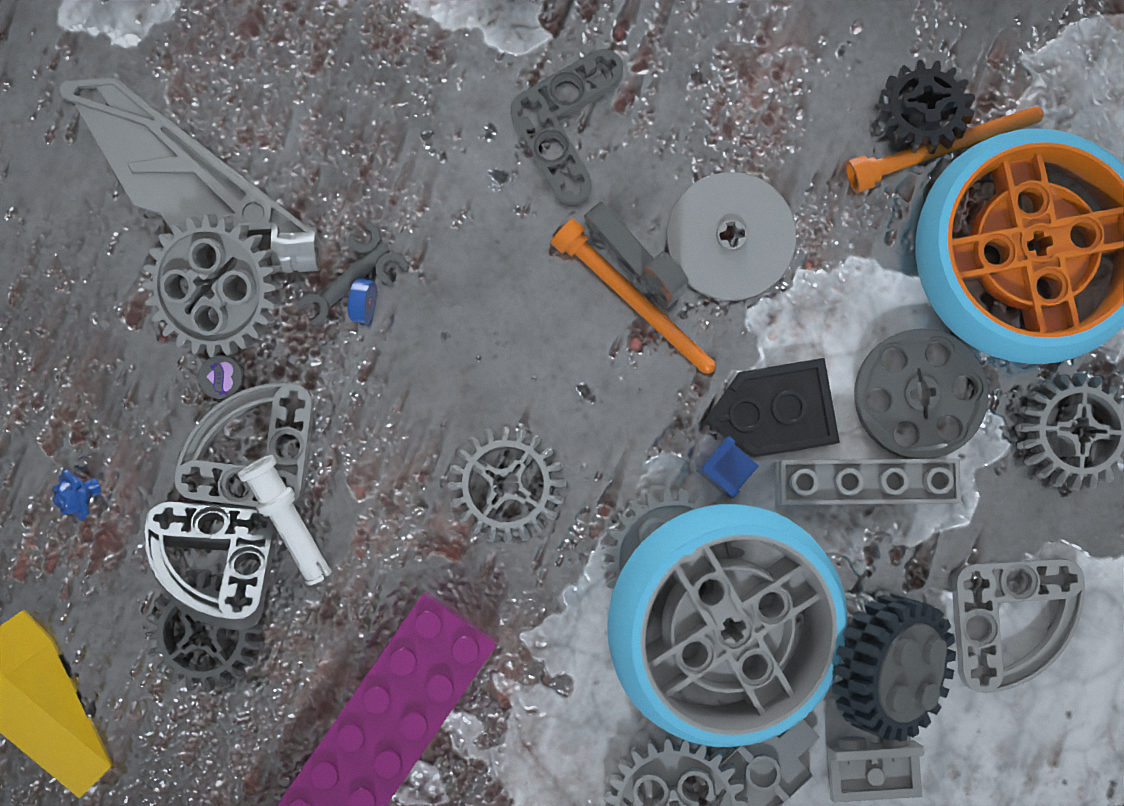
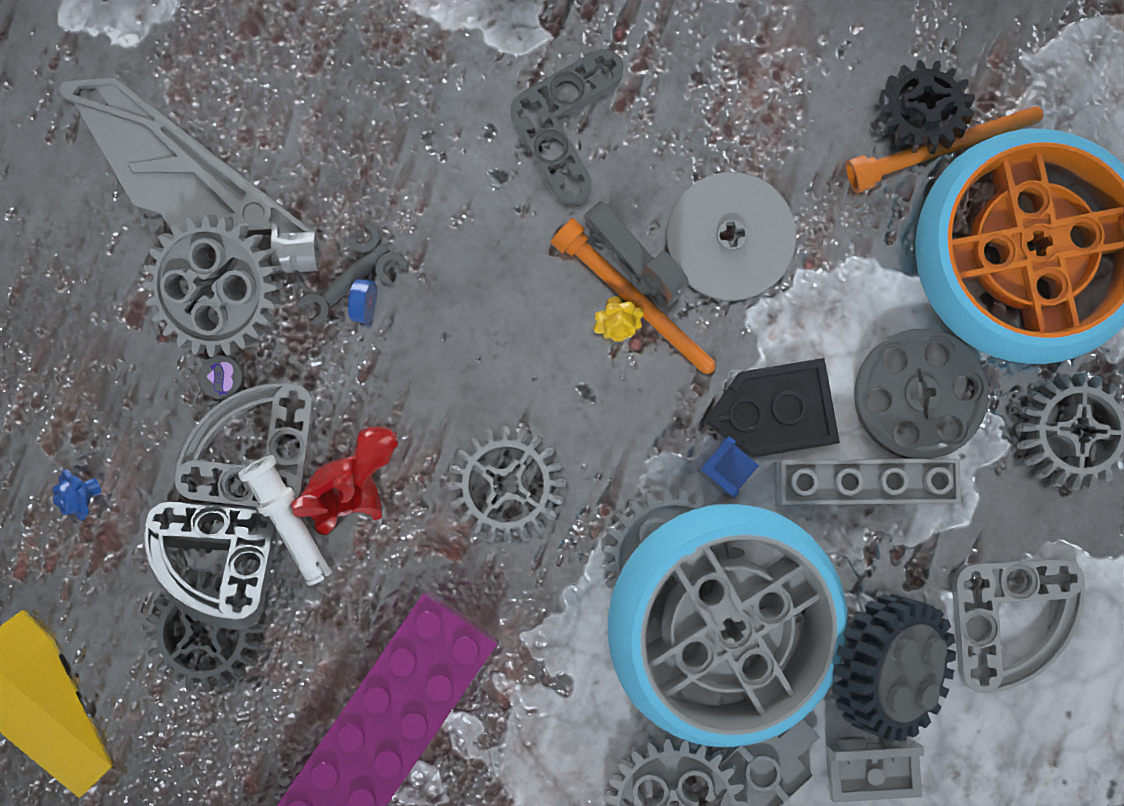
(348, 483): none -> red animal
(618, 319): none -> yellow plant

